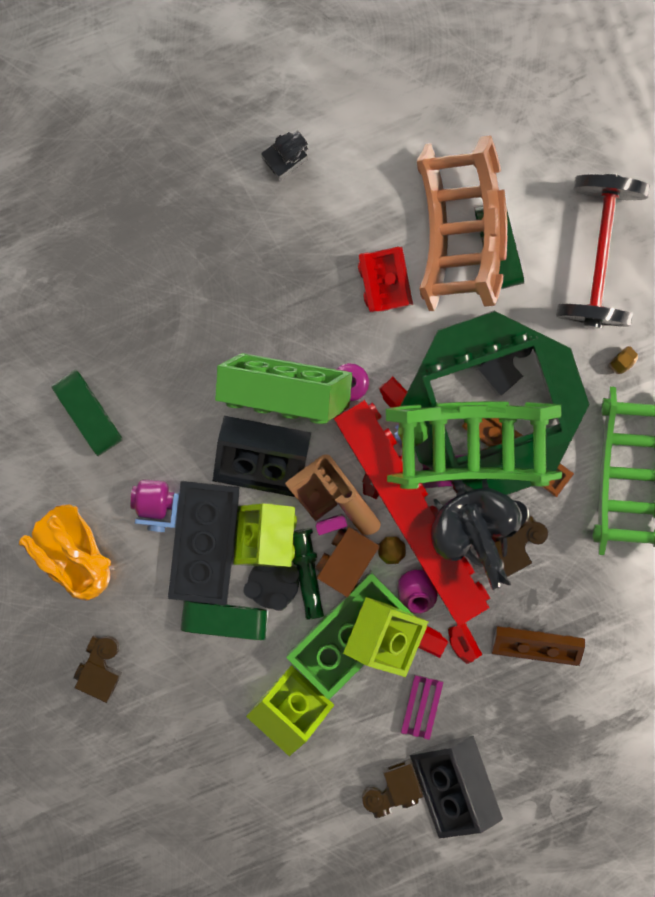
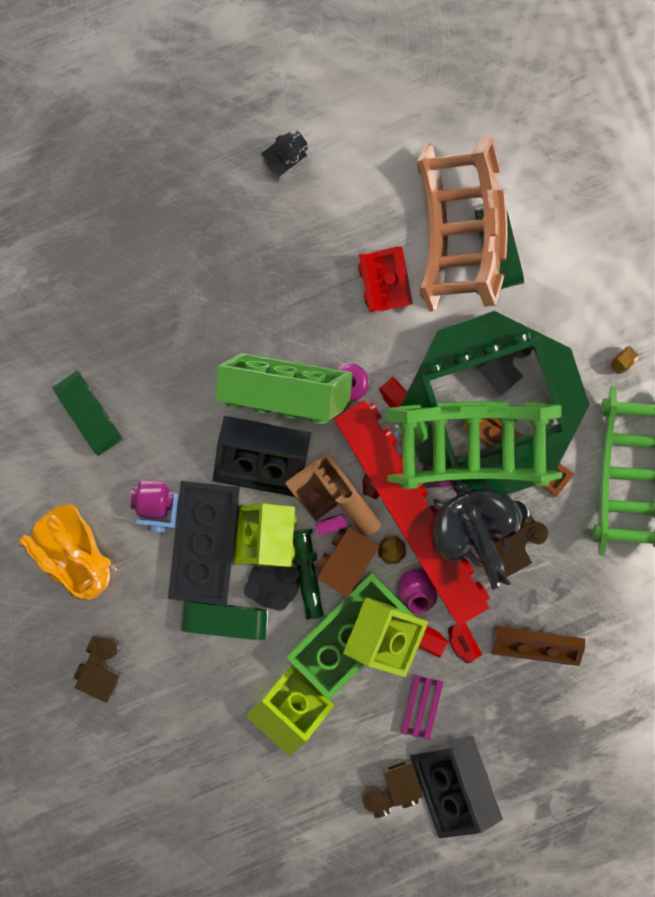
(611, 188): black piece -> none

